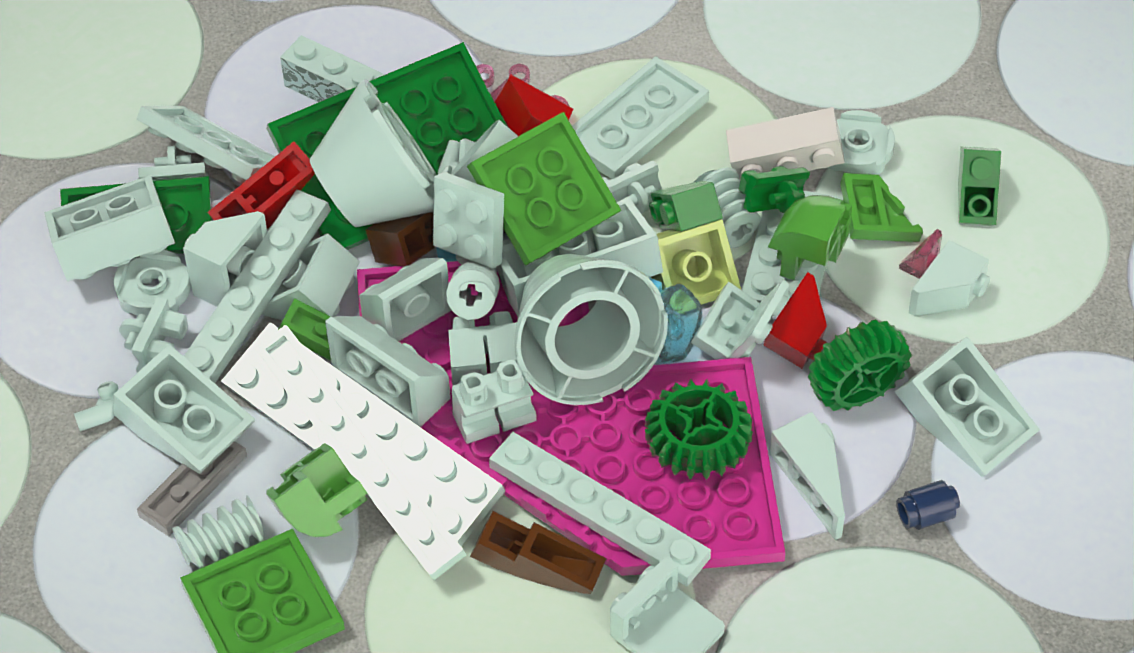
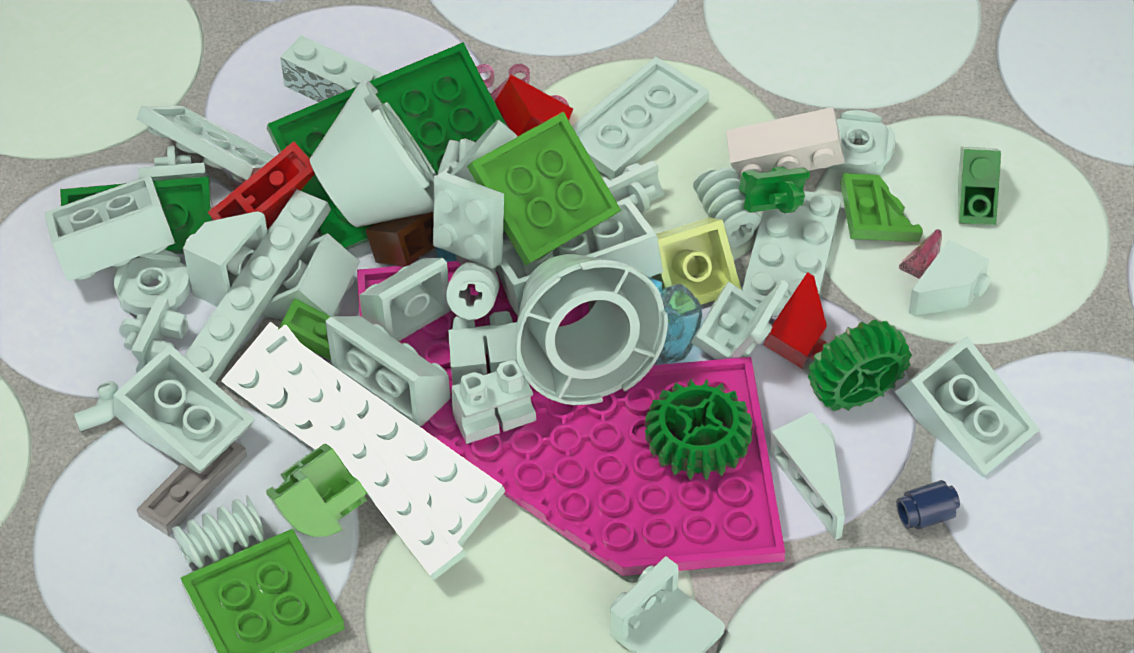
(537, 555): reddish brown slope -> none
(598, 507): light aqua plate -> none
(685, 206): slope -> none
(811, 231): bright green brick -> none

